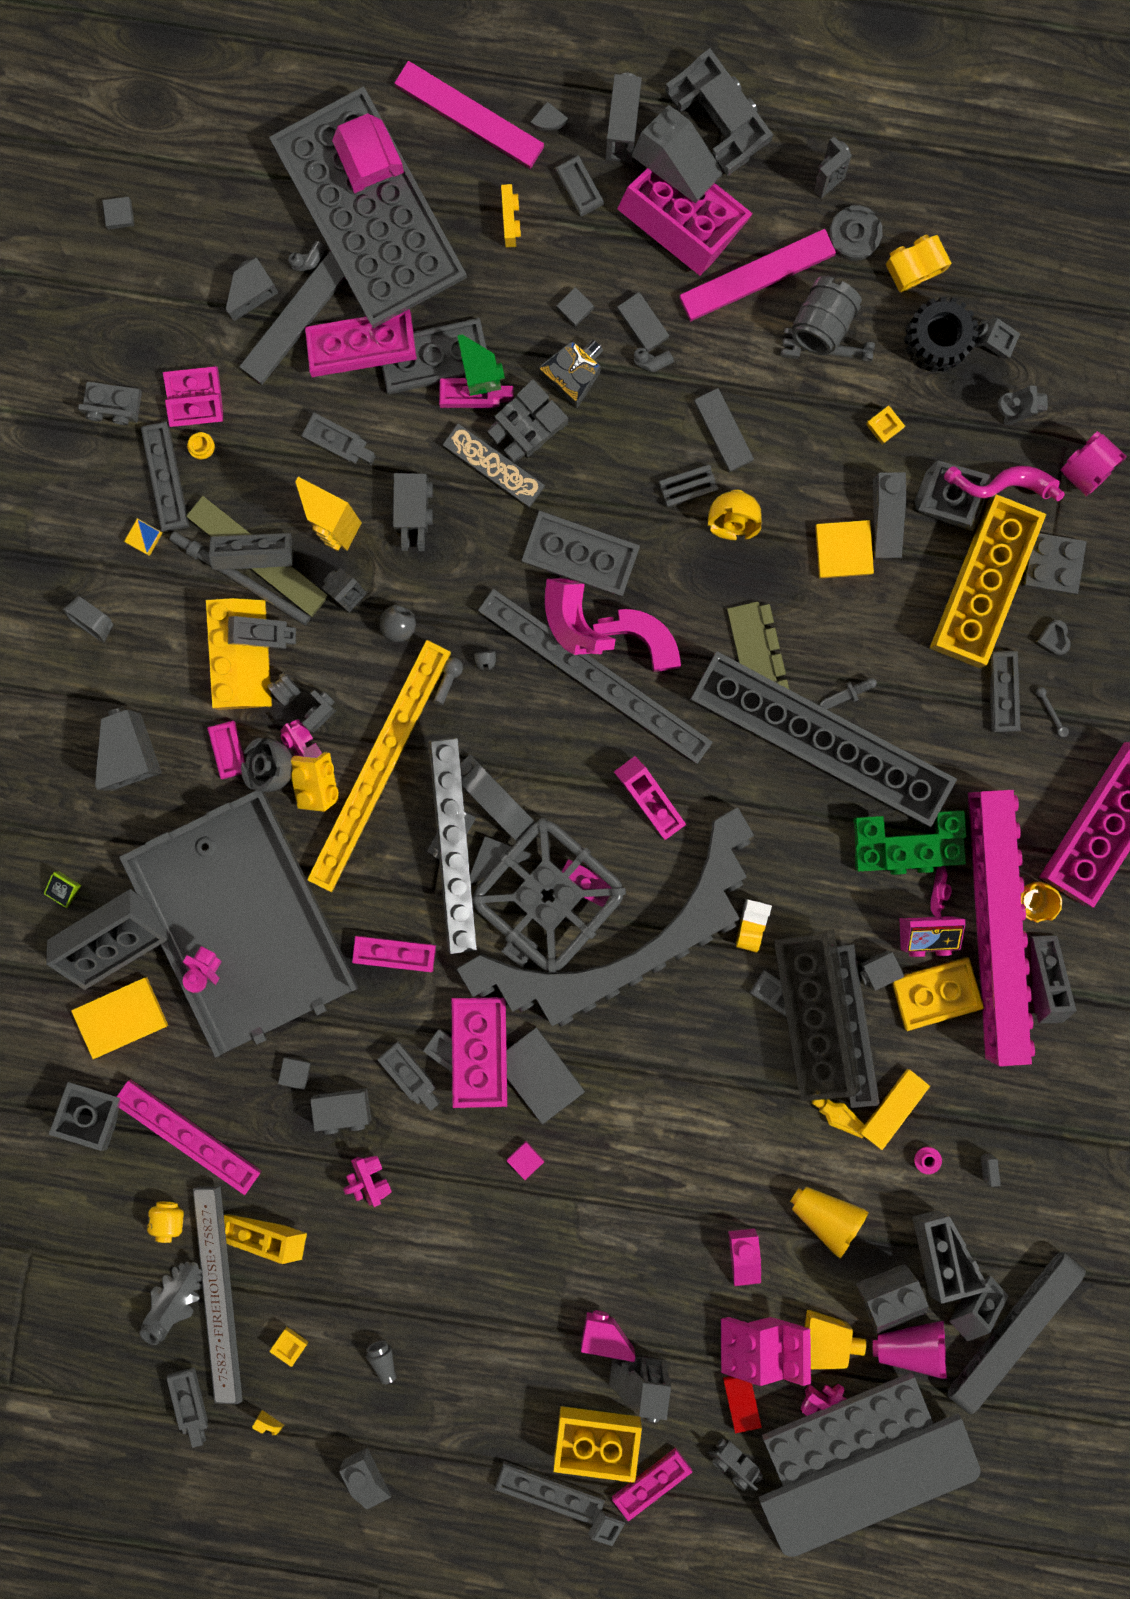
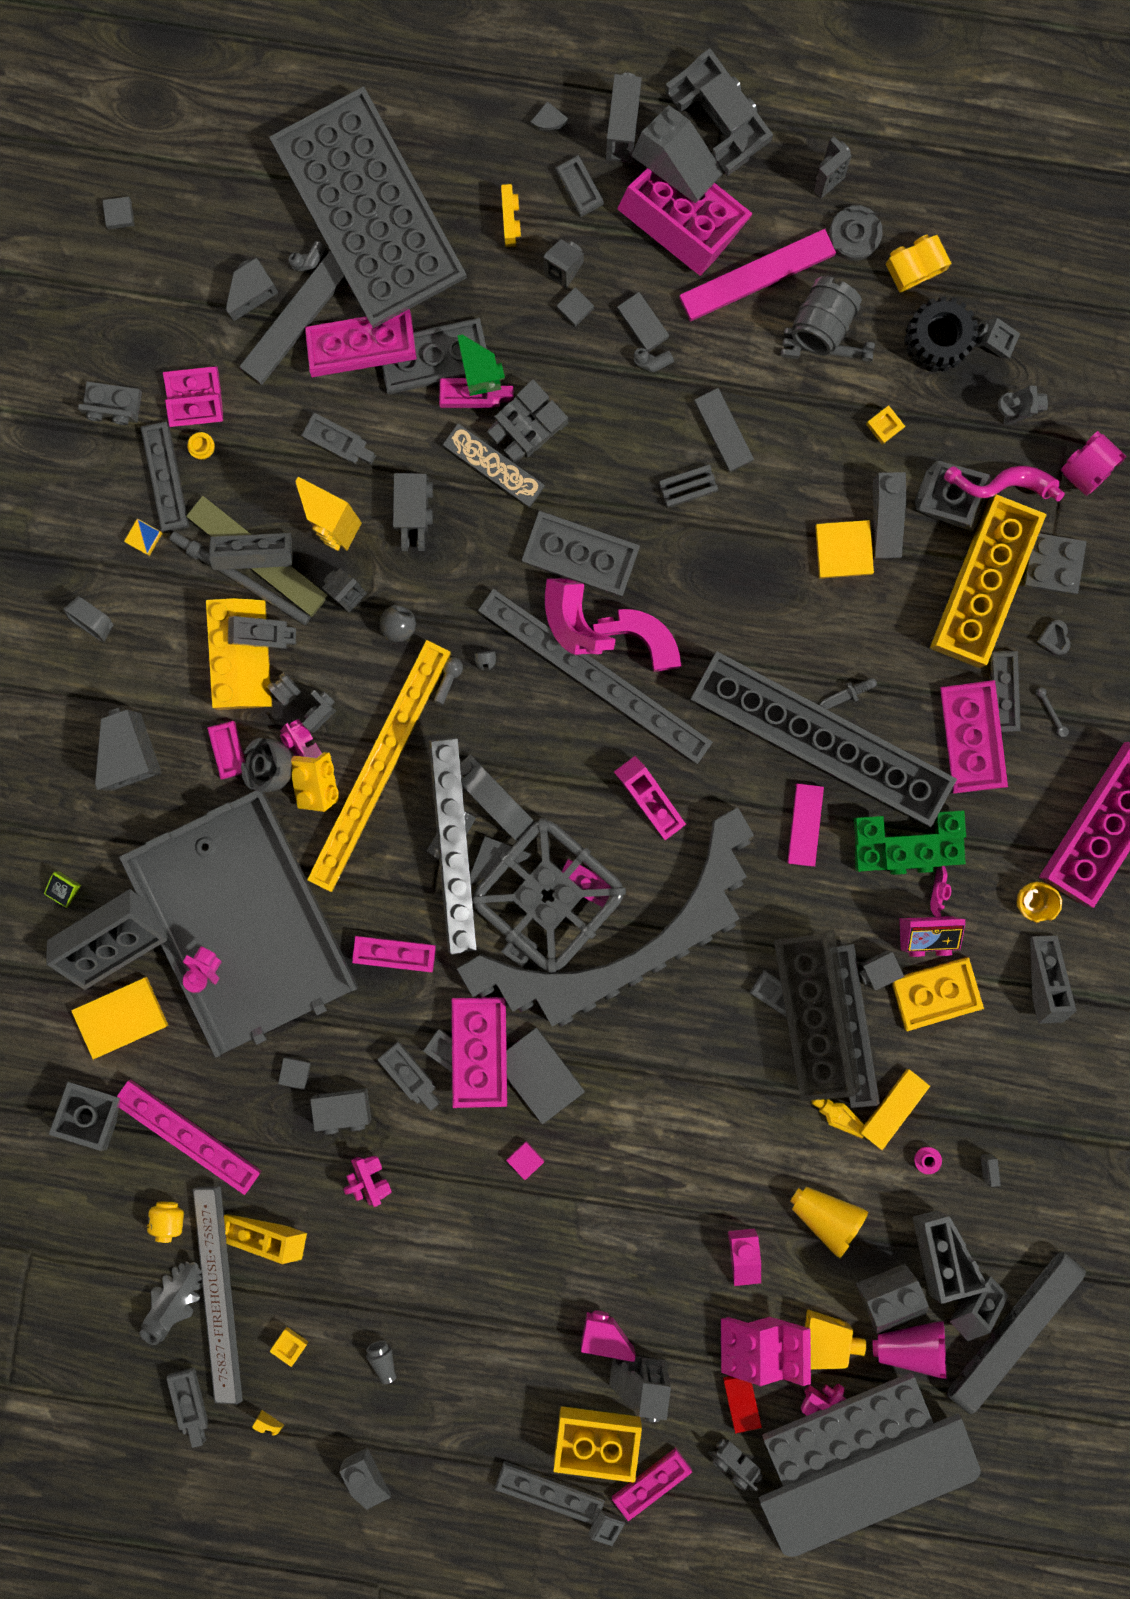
(366, 151): dark pink slope -> none
(469, 115): dark pink tile -> none
(563, 262): none -> dark grey slope
(573, 371): torso -> none
(735, 515): yellow cylinder -> none
(752, 925): leg -> none
(754, 642): olive windscreen -> none
(805, 825): none -> dark pink tile
(974, 736): none -> dark pink tile
(1001, 927): dark pink brick -> none

